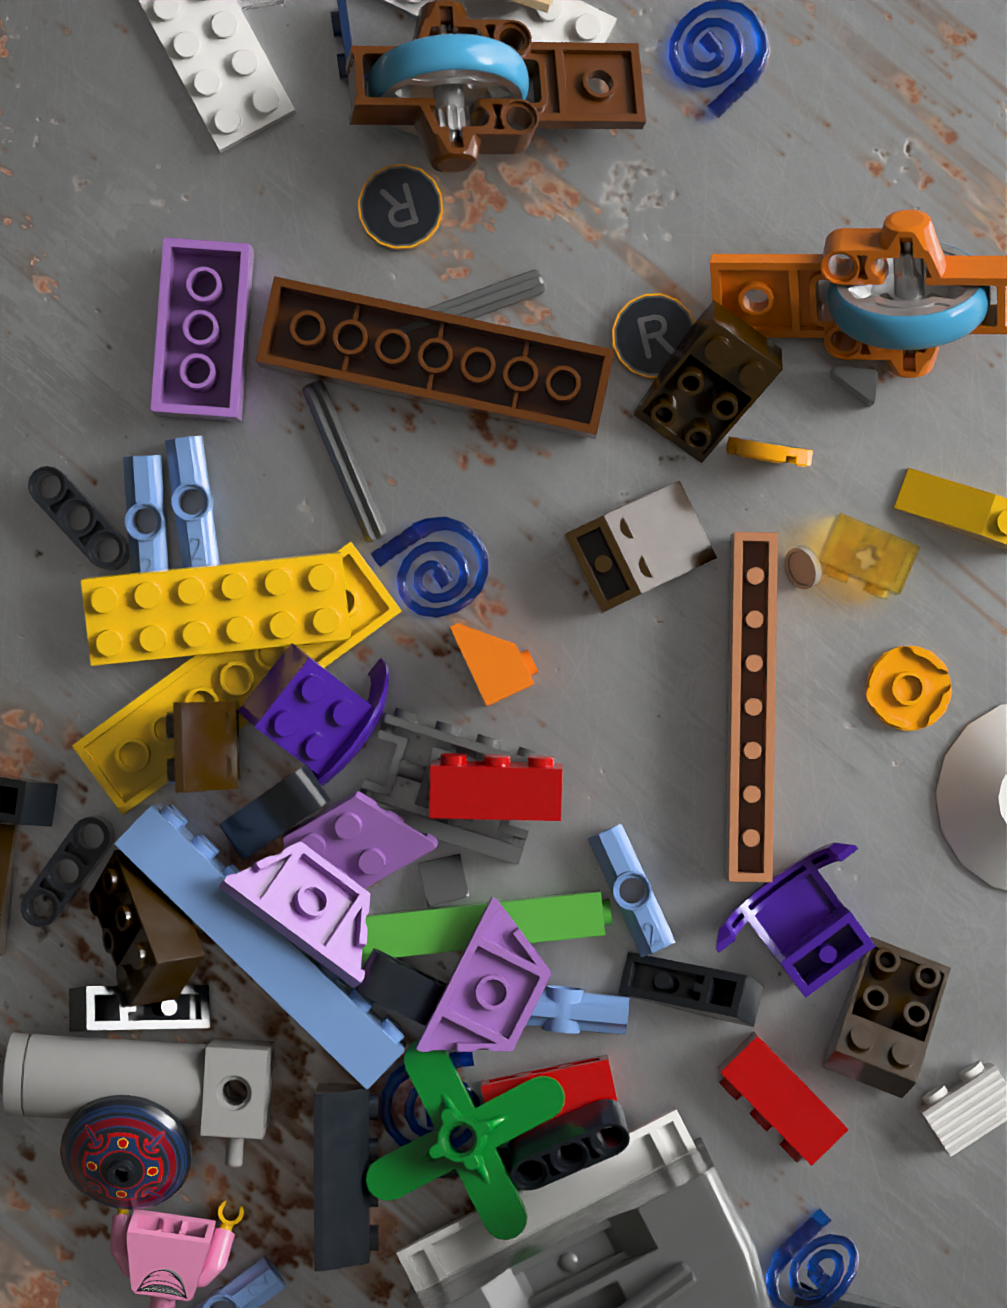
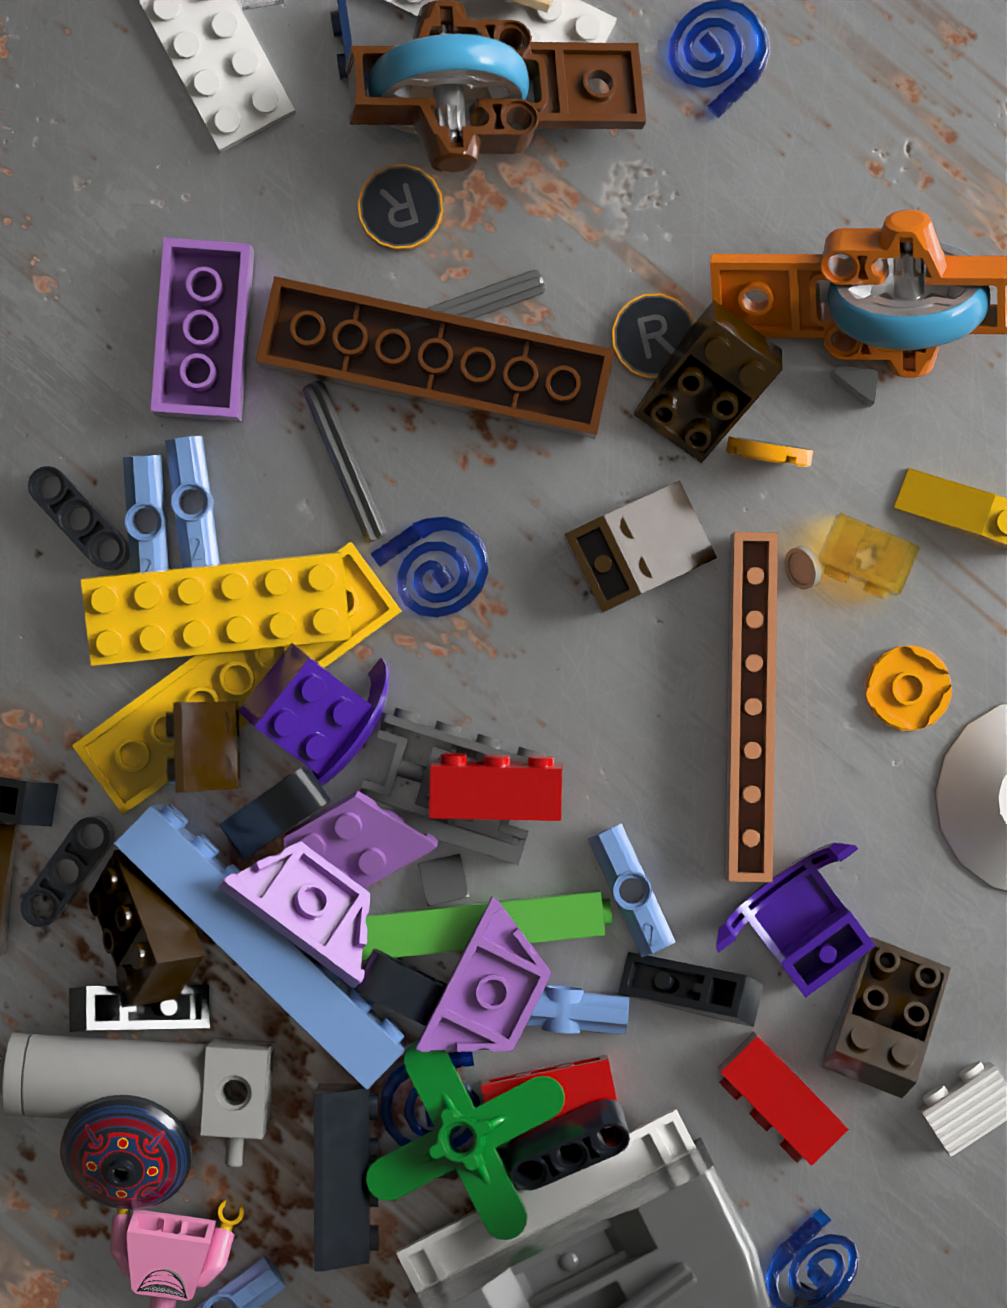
(494, 663): orange slope -> none

